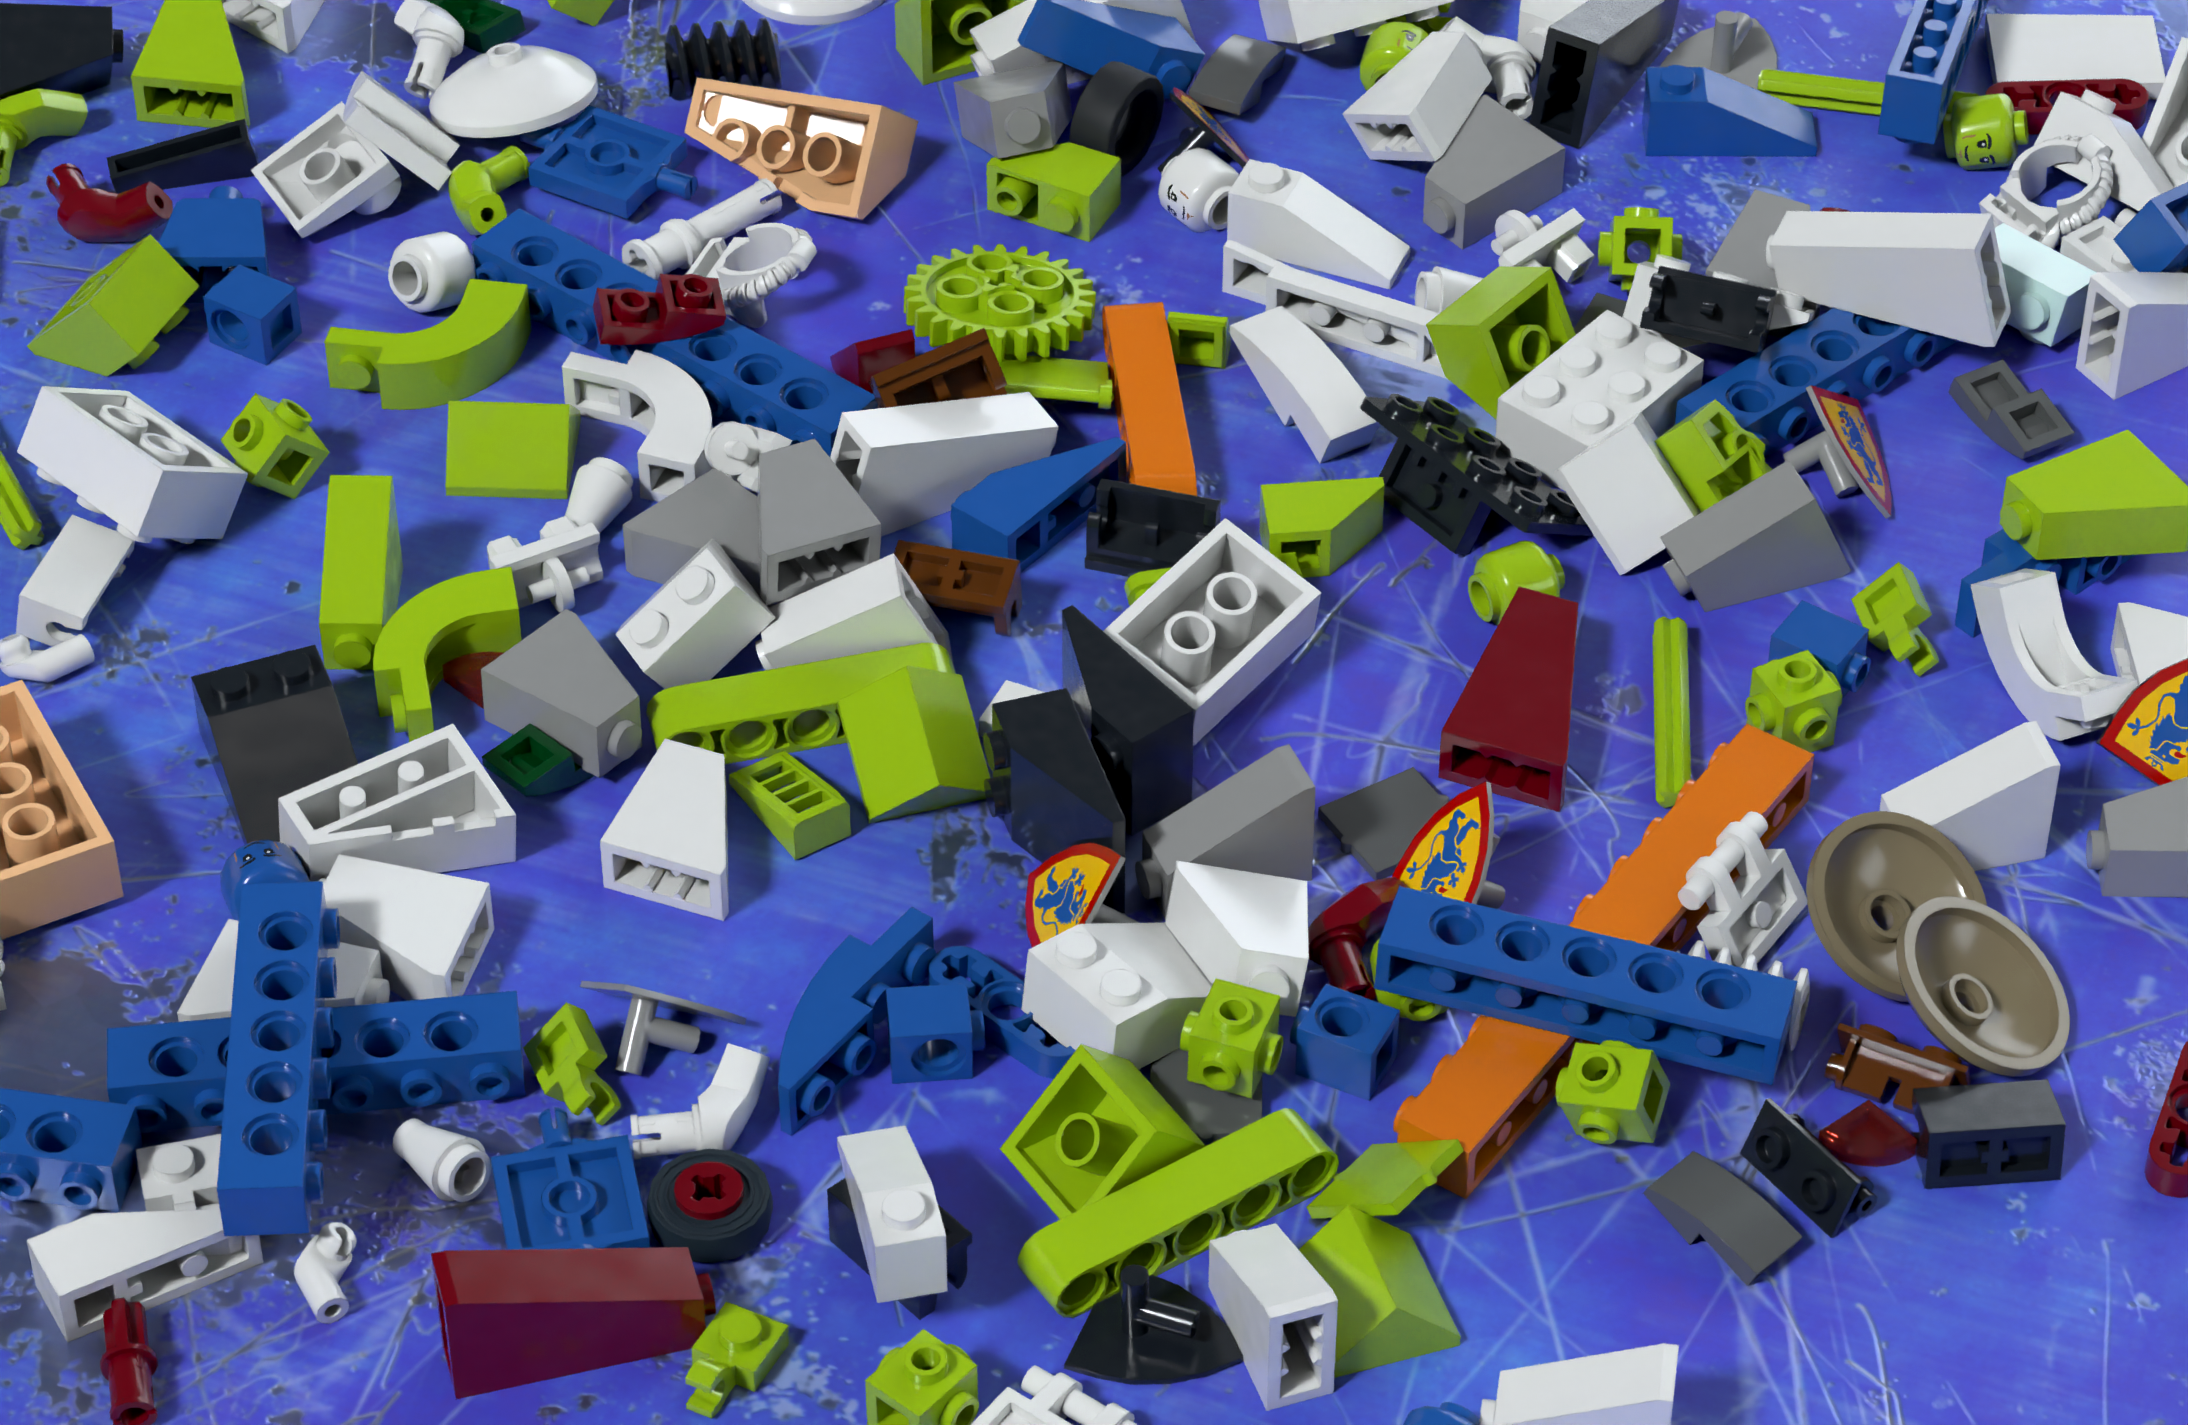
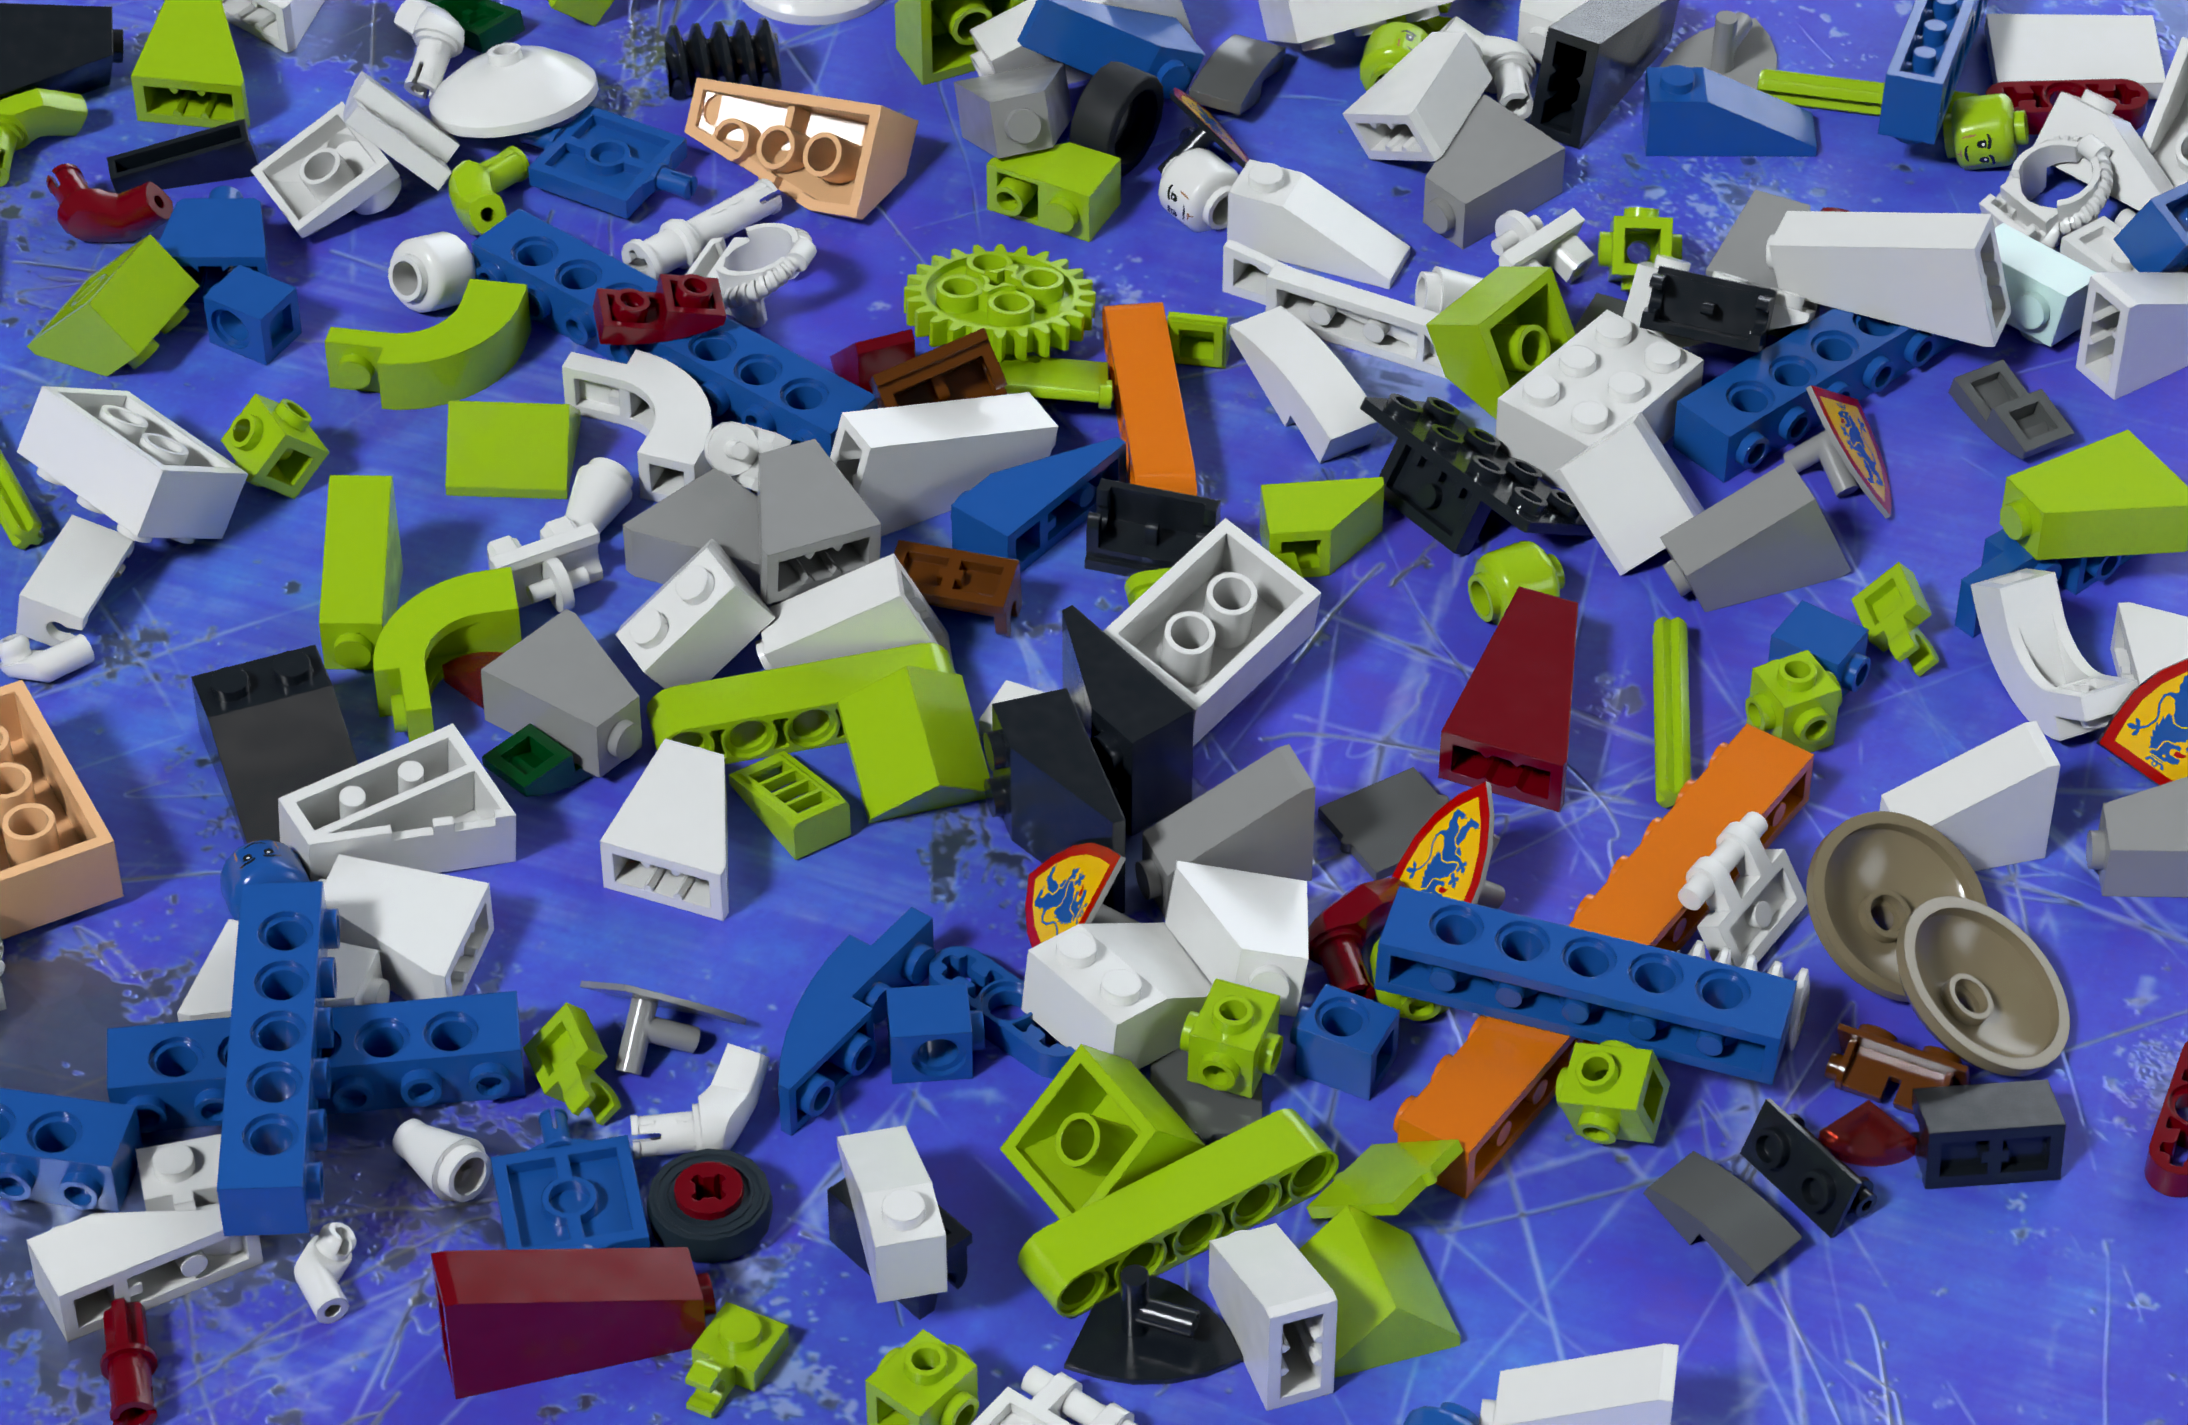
(1712, 454): lime slope -> none

